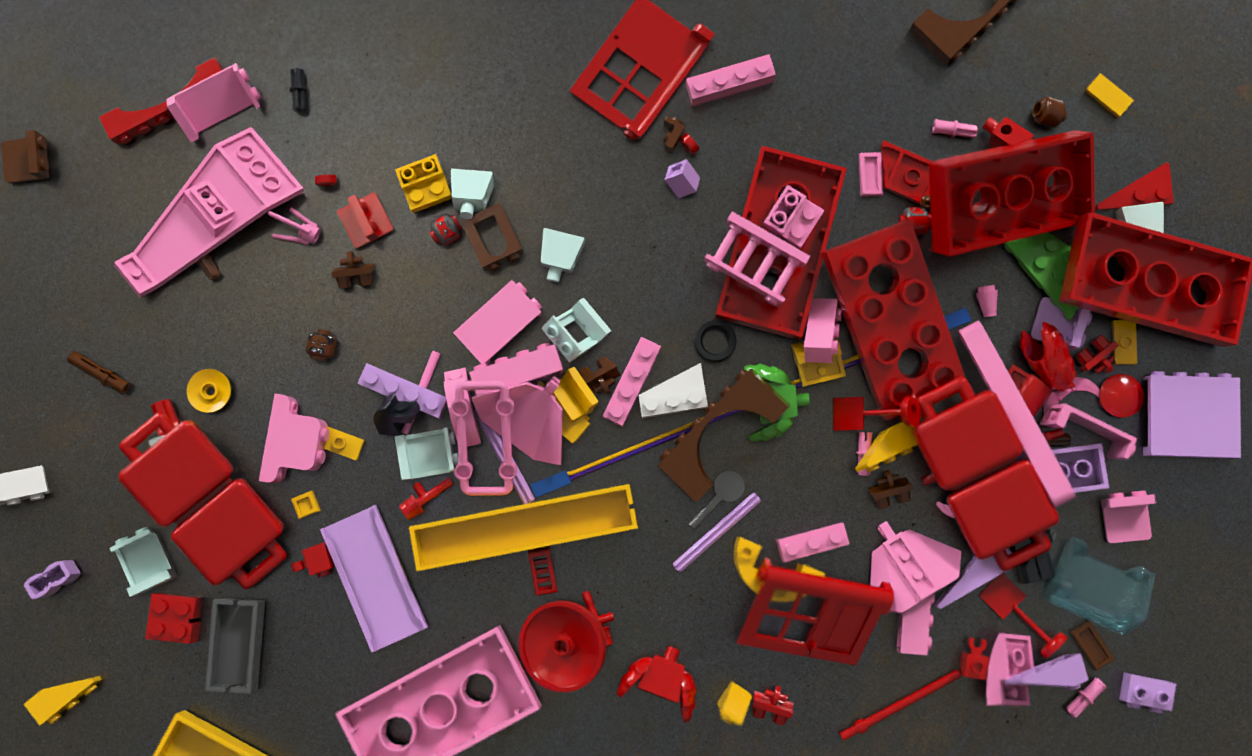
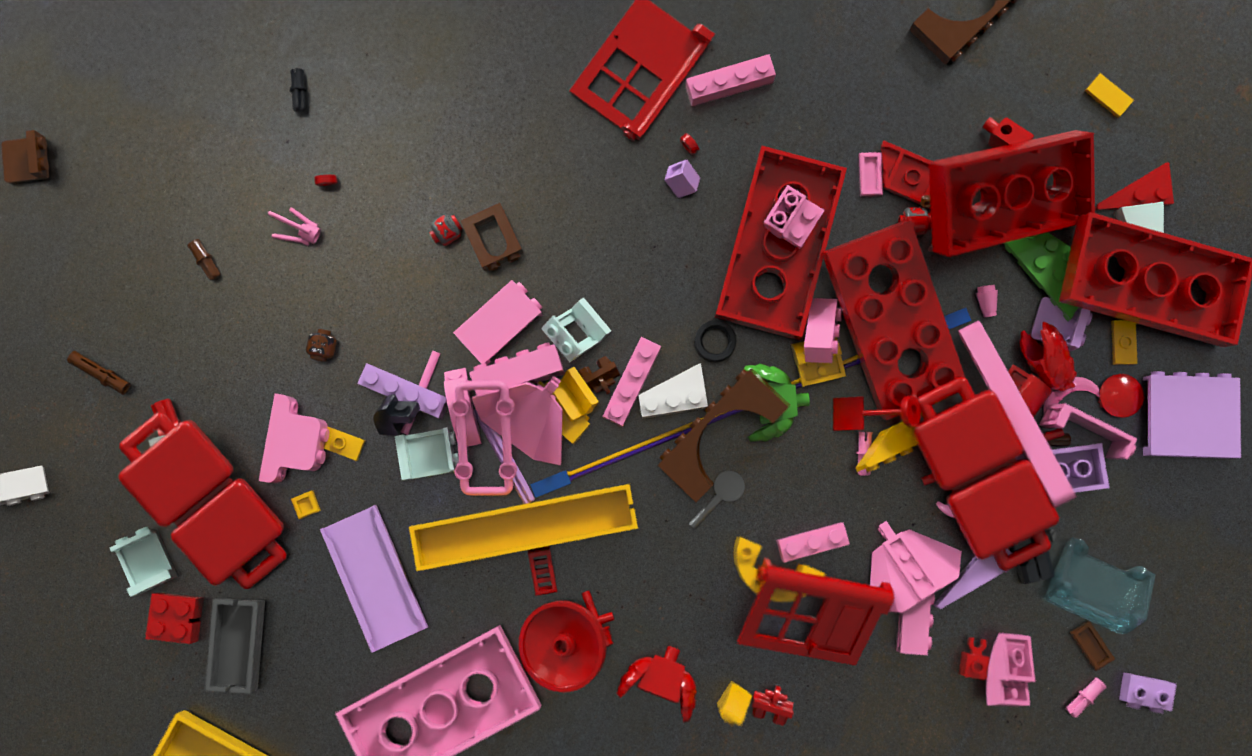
(52, 579): lavender brick -> none
(52, 701): yellow slope -> none
(124, 125): red arch -> none
(198, 390): yellow dish -> none
(212, 100): bright pink panel -> none
(241, 183): bright pink wing -> none
(317, 561): red brick -> none
(343, 274): reddish brown hips -> none
(364, 219): bracket -> none
(412, 506): red piece -> none
(424, 183): yellow brick -> none
(470, 191): light aqua torso -> none
(560, 252): light aqua torso -> none
(673, 138): reddish brown bracket -> none
(716, 532): lavender axle -> none
(775, 247): bright pink fence -> none
(861, 726): red bar -> none
(890, 486): reddish brown hips -> none
(954, 128): bright pink axle -> none
(1004, 597): red piece -> none
(1049, 112): reddish brown head -> none
(1059, 672): lavender slope -> none
(1104, 348): red hips -> none
(1127, 517): bright pink bracket -> none

